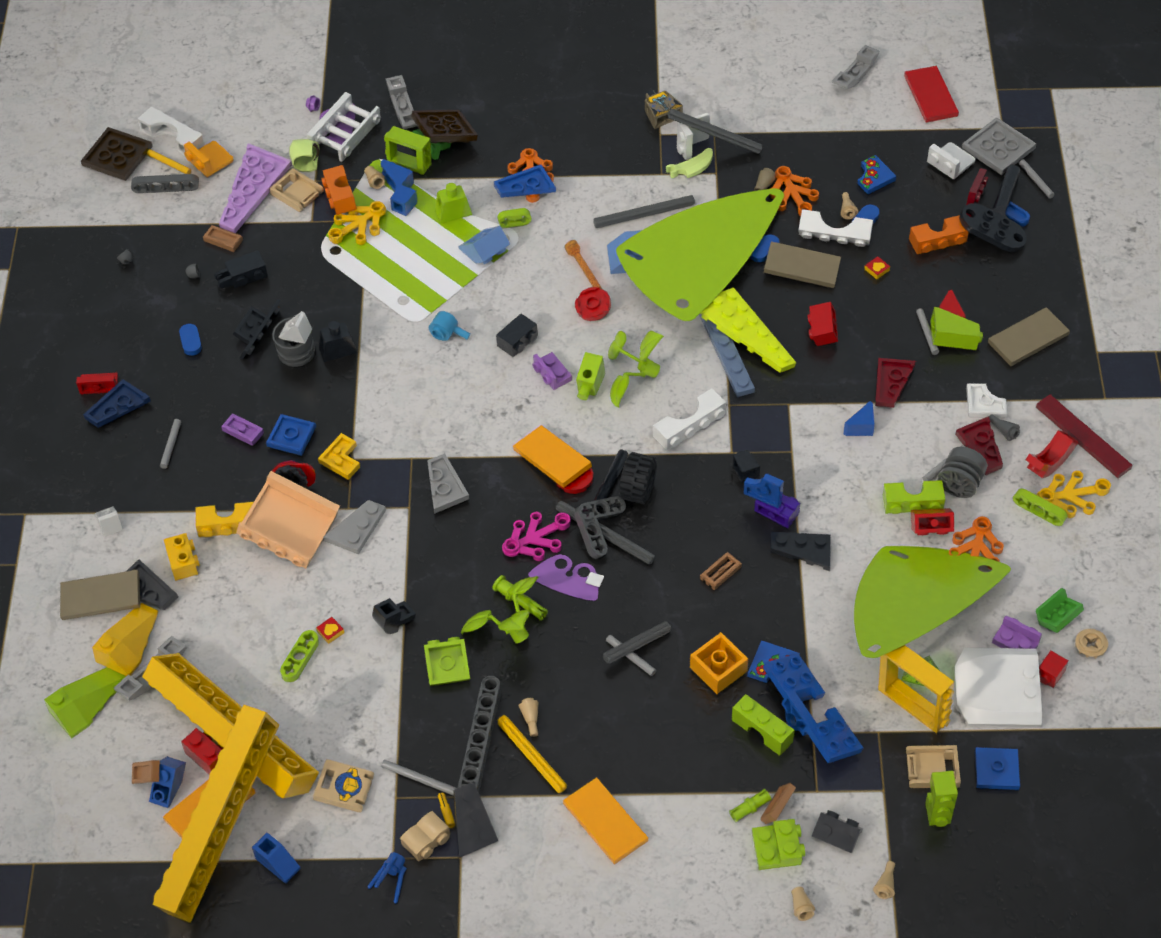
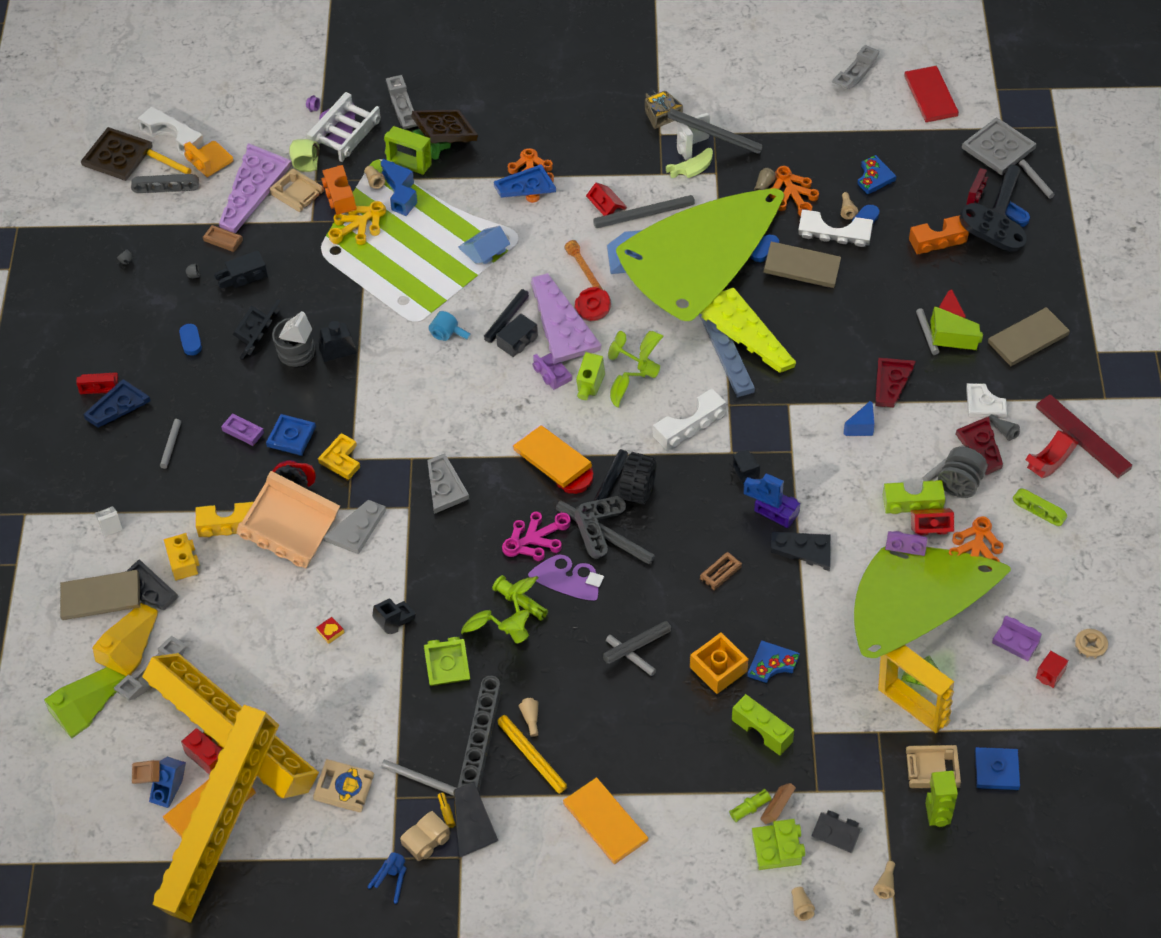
(275, 857): blue slope -> none
(299, 665): lime beam -> none
(452, 203): lime torso -> none
(506, 315): none -> black axle
(514, 218): lime beam -> none
(562, 325): none -> lavender wing
(604, 199): none -> red panel
(797, 685): blue plate -> none
(823, 324): red brick -> none
(877, 267): tile -> none
(906, 543): none -> medium lavender bracket
(950, 159): white bracket -> none
(998, 687): white wedge -> none
(1058, 611): bright green bracket -> none
(1072, 494): yellow plant -> none

